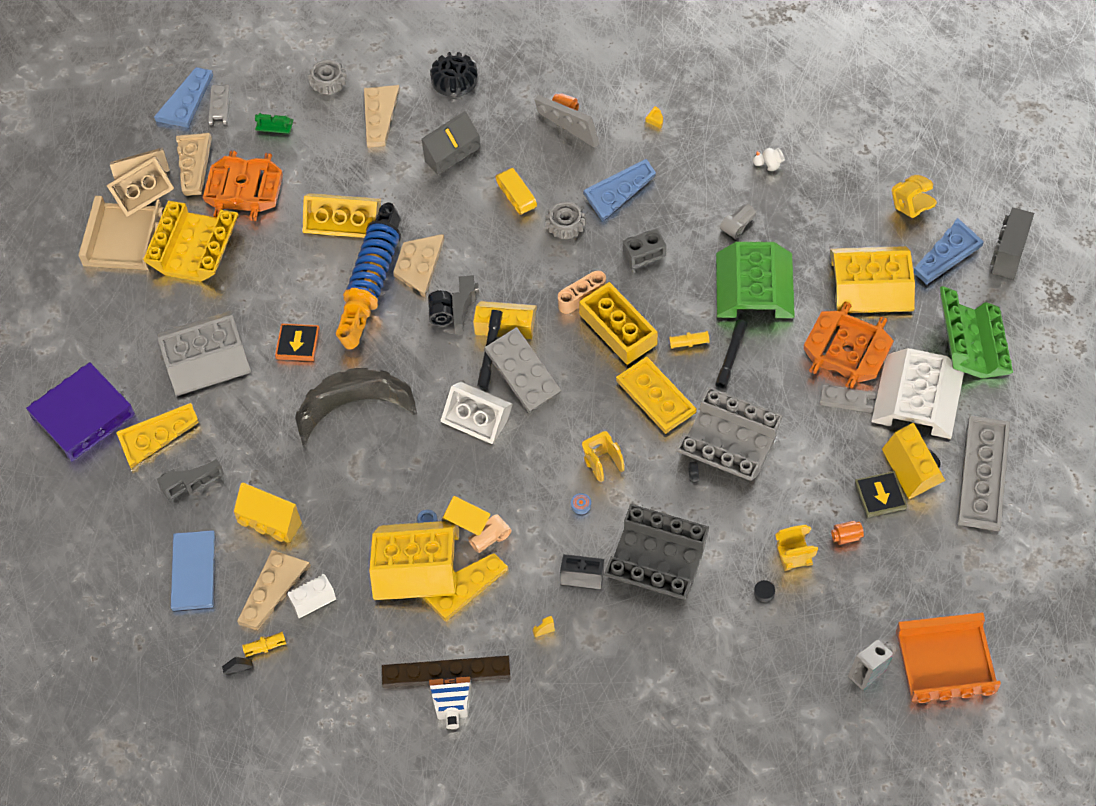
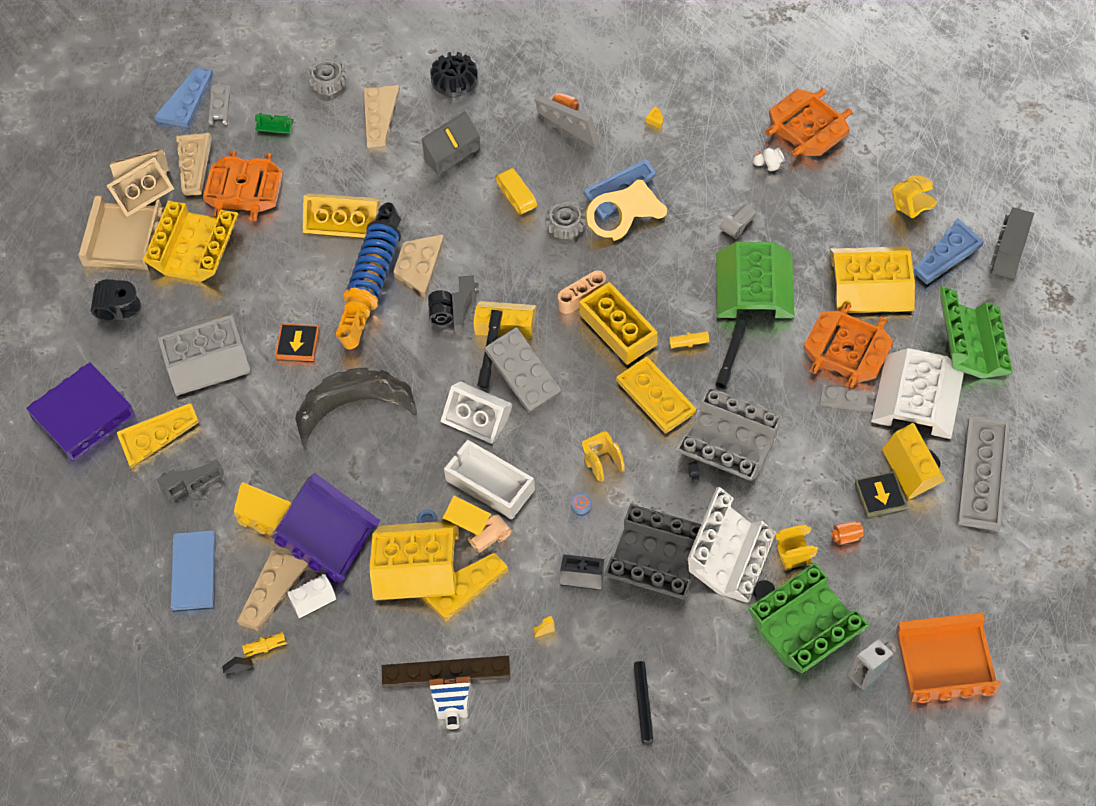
(111, 296): none -> black piece
(324, 528): none -> dark purple panel
(489, 479): none -> white piece
(630, 202): none -> yellow animal
(643, 702): none -> black axle
(644, 248): dark grey brick -> none
(729, 549): none -> white slope
(805, 620): none -> bright green slope
(827, 123): none -> orange piece

